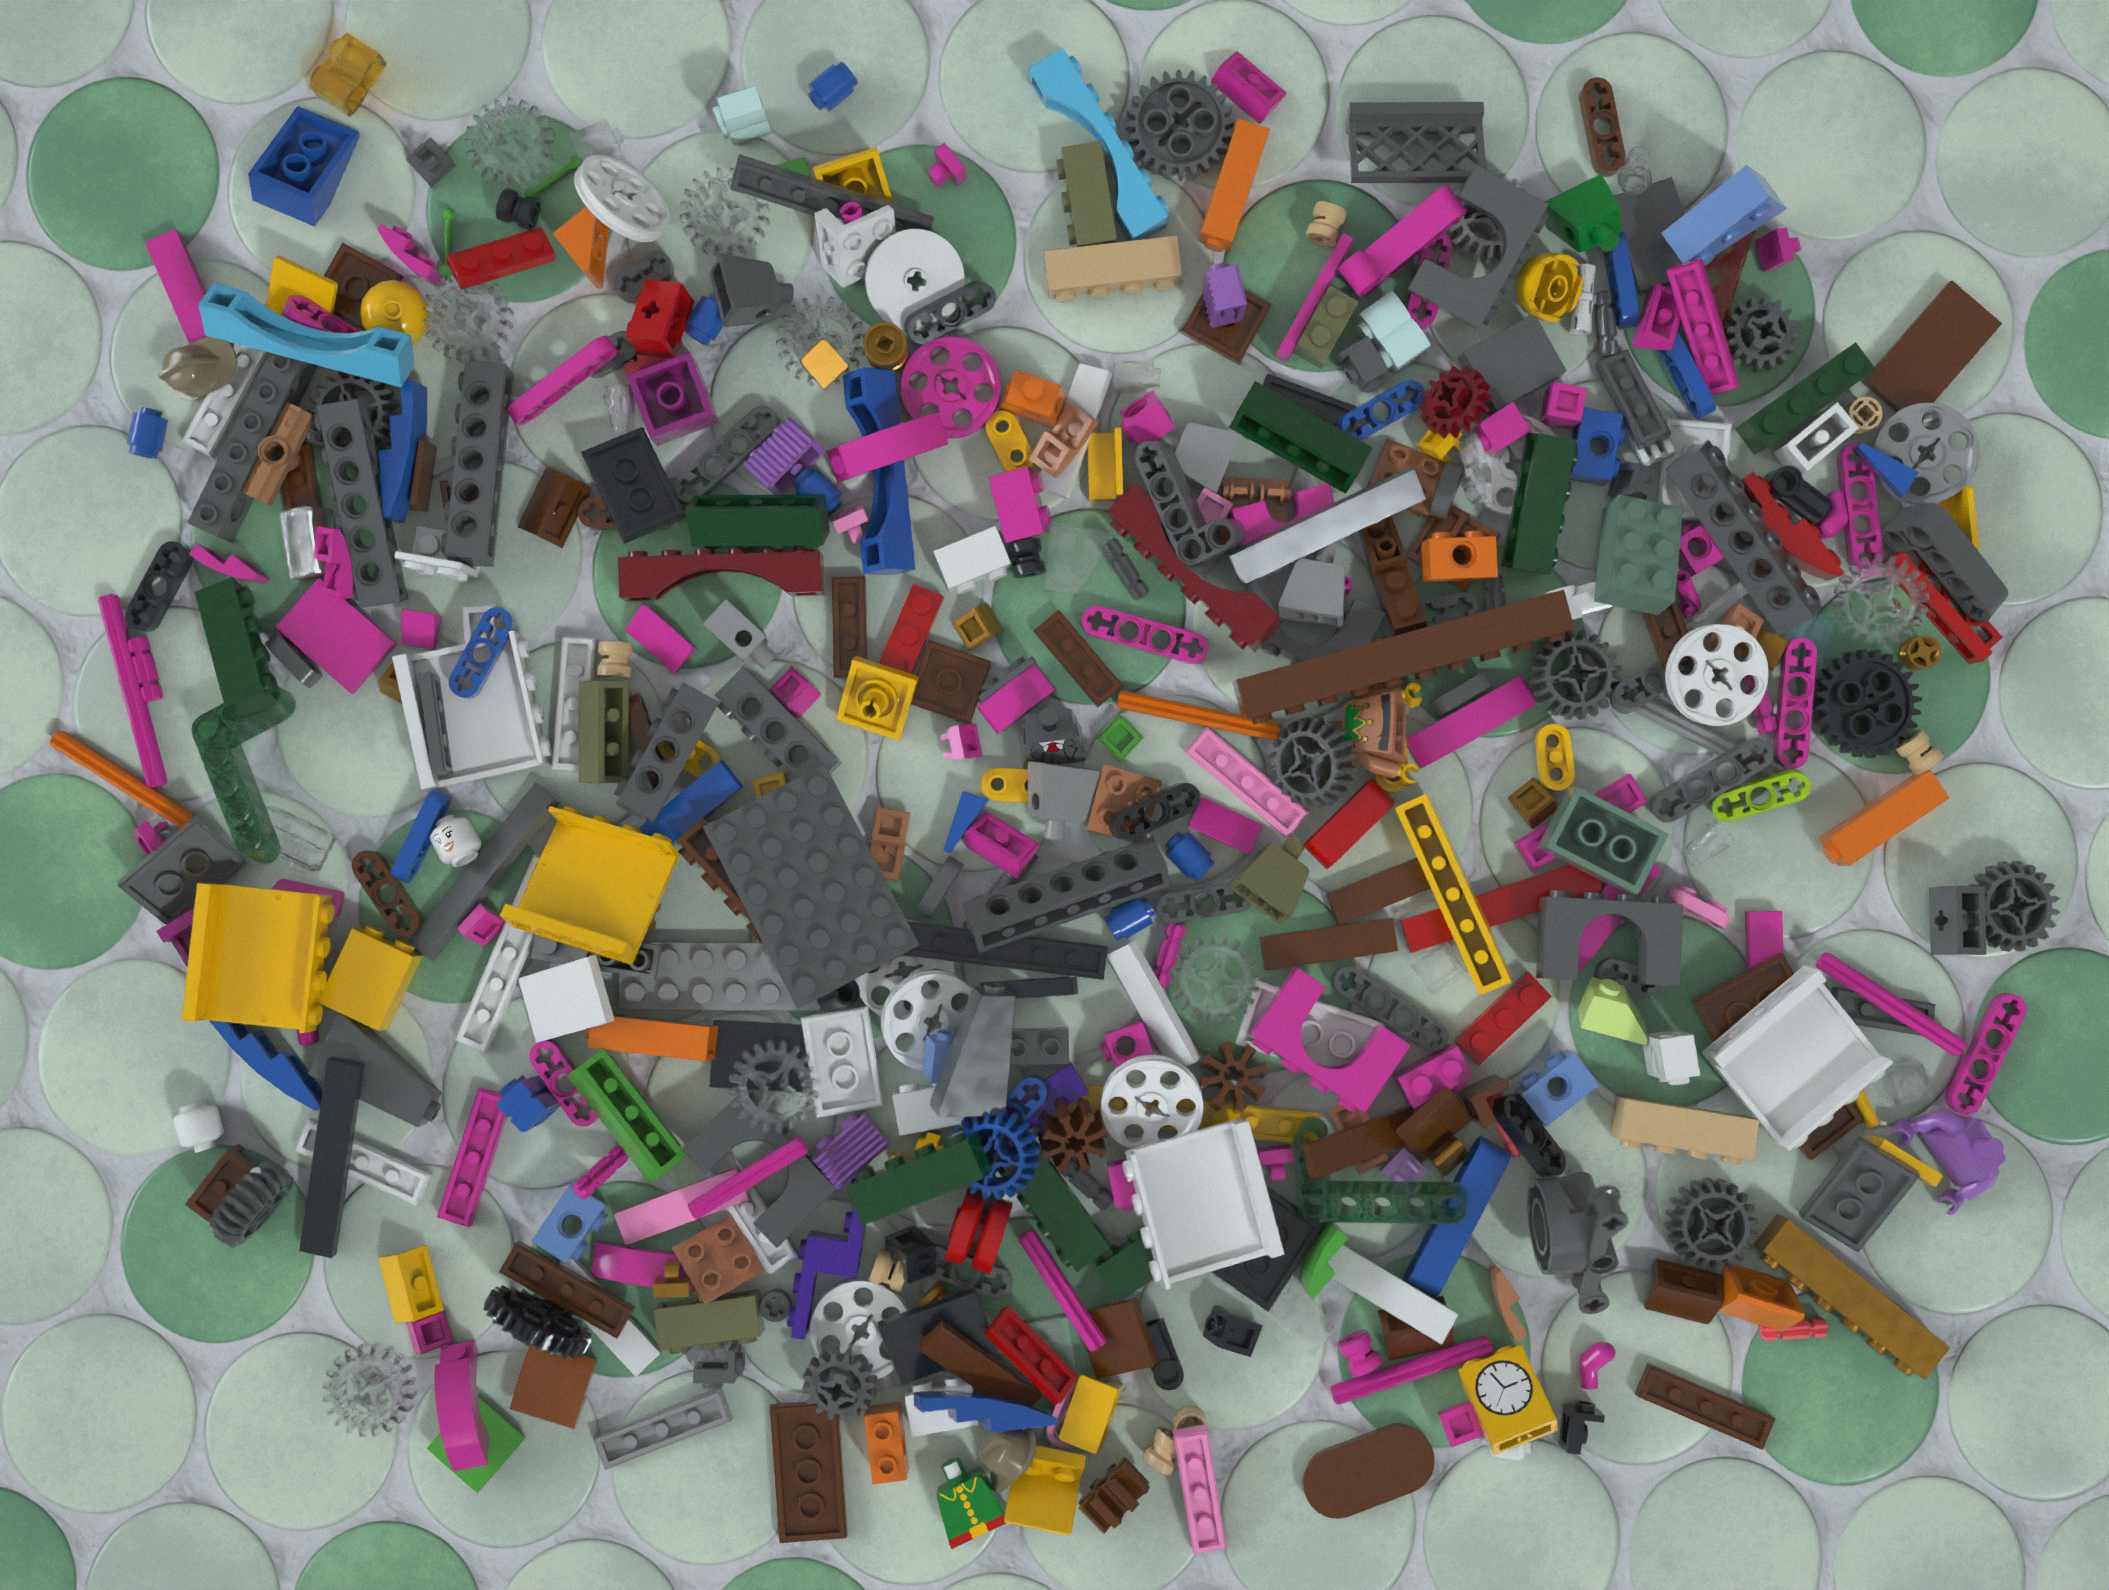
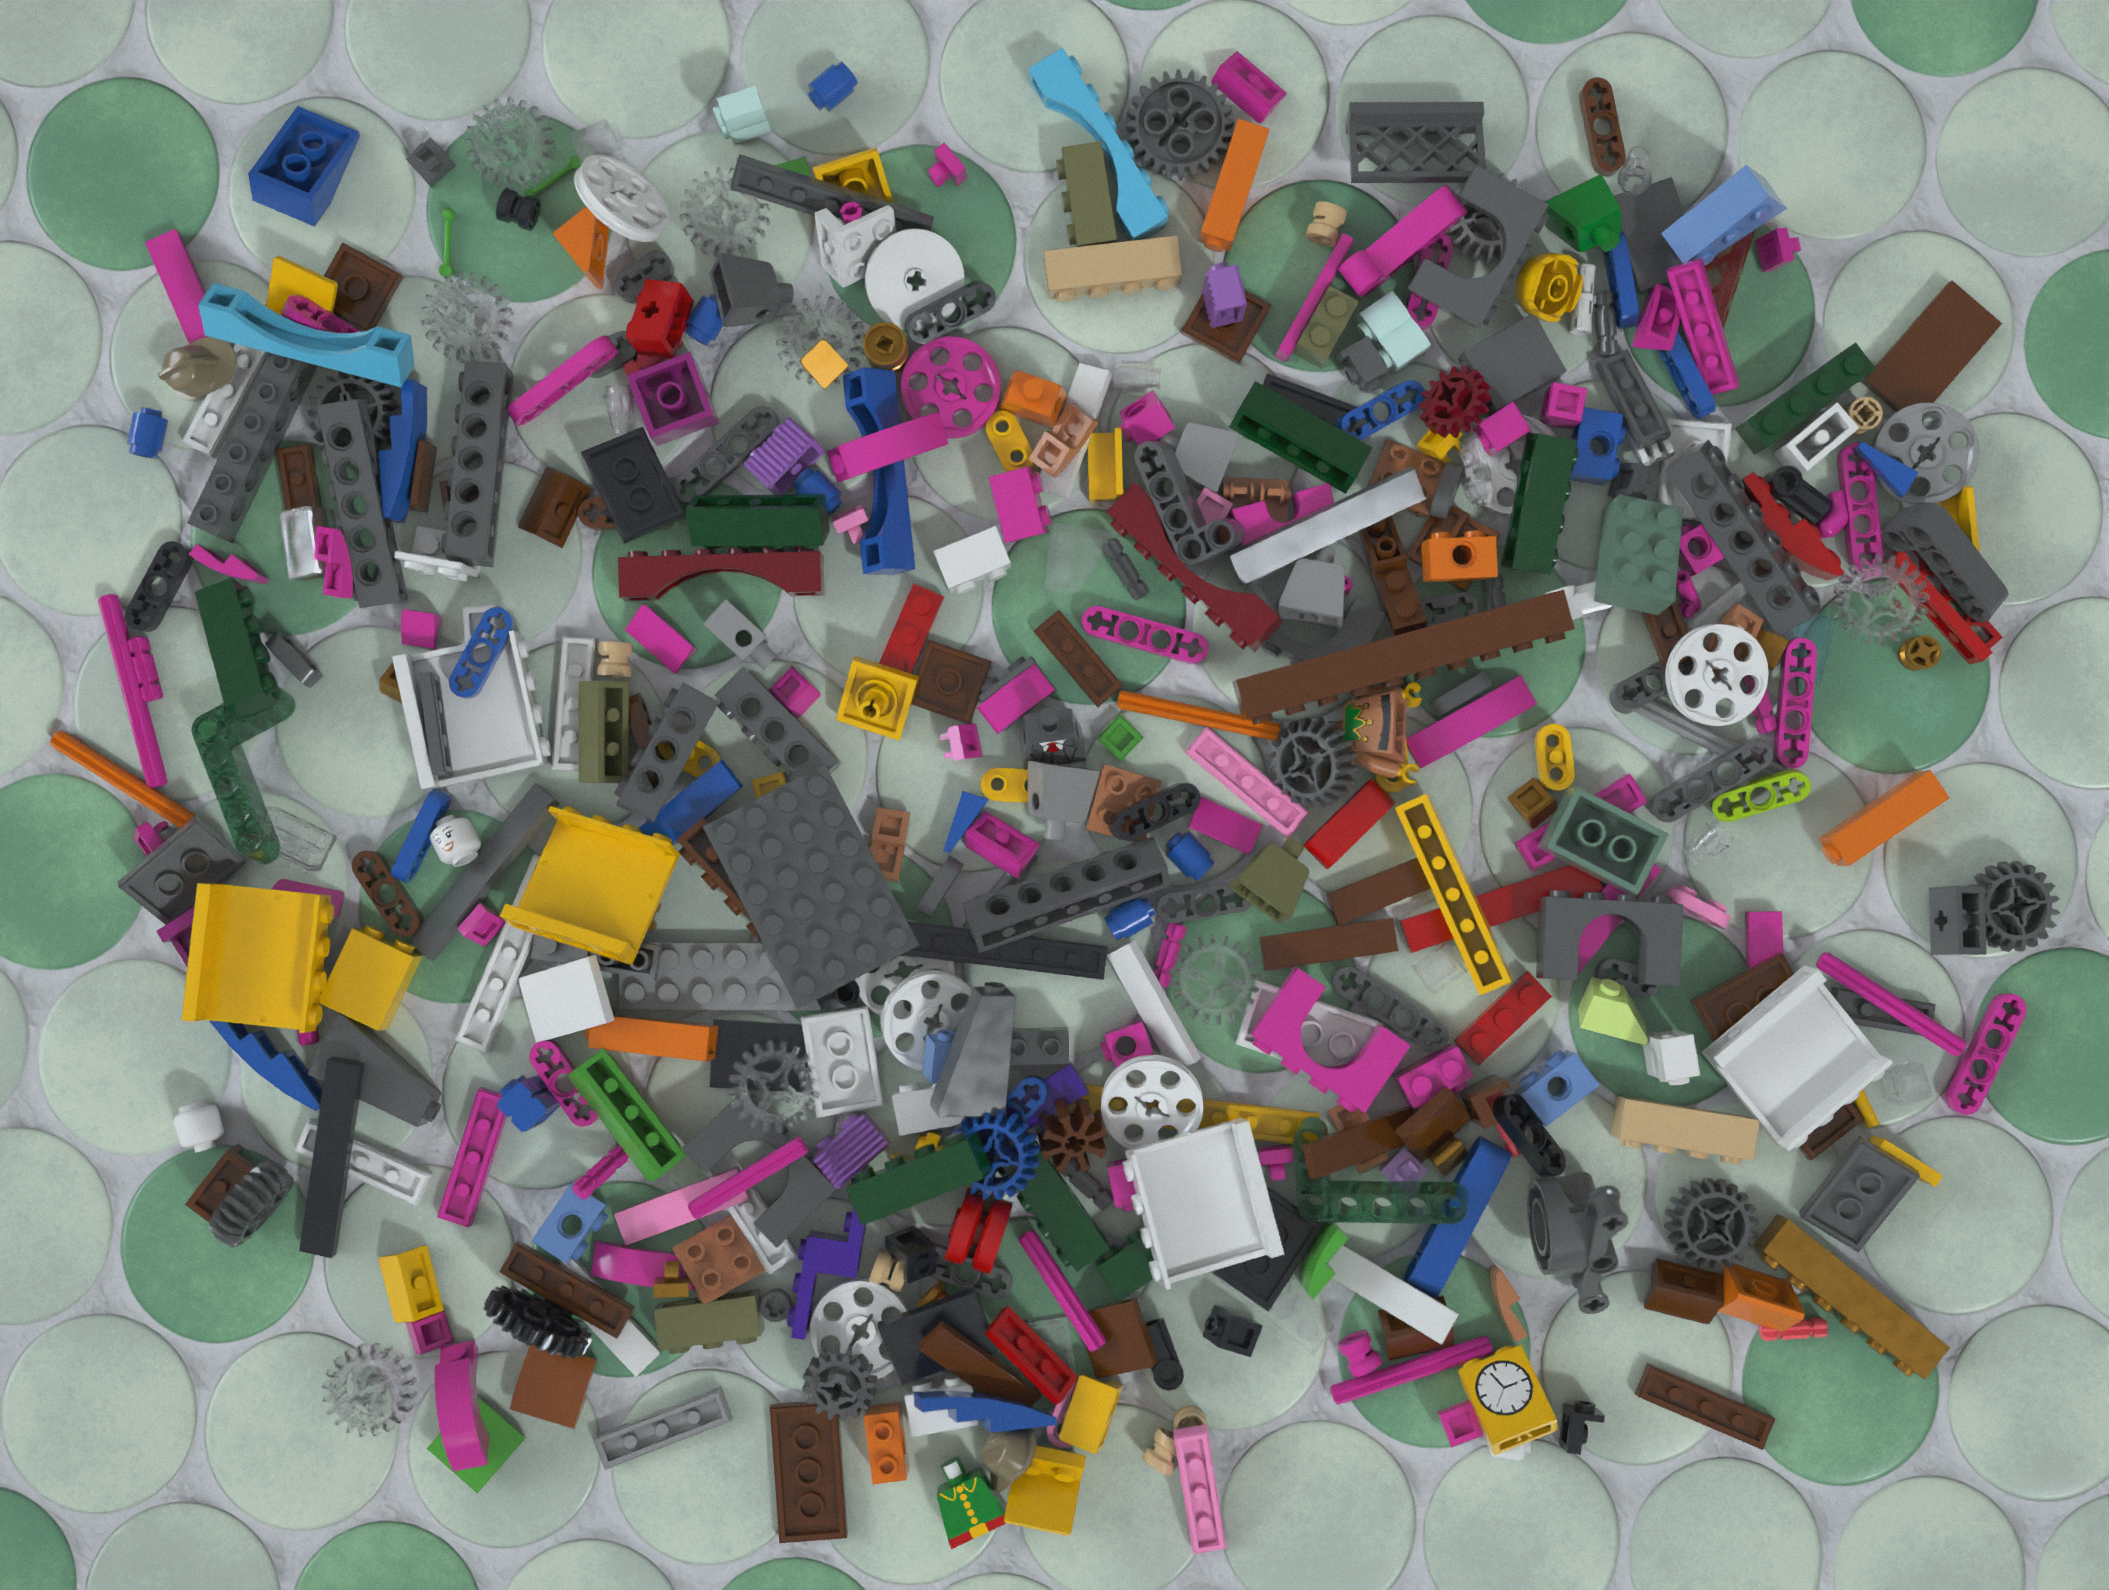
(270, 474): medium nougat piece -> none
(336, 636): dark pink tile -> none
(347, 74): clear yellow brick -> none
(395, 307): yellow cylinder -> none
(401, 245): dark pink slope -> none
(500, 258): red plate -> none
(716, 1374): dark grey bracket -> none
(849, 622): reddish brown tile -> none
(978, 626): pearl gold slope -> none
(1026, 558): black wheel -> none
(1041, 987): black beam -> none
(1113, 1495): reddish brown gear -> none
(1237, 1068): reddish brown gear -> none
(1368, 1470): reddish brown tile -> none
(1592, 1361): dark pink arm -> none
(1603, 670): dark grey gear -> none
(1776, 333): dark grey gear -> none
(1856, 674): black gear -> none
(1919, 752): tan wheel -> none
(1961, 1148): medium lavender torso -> none

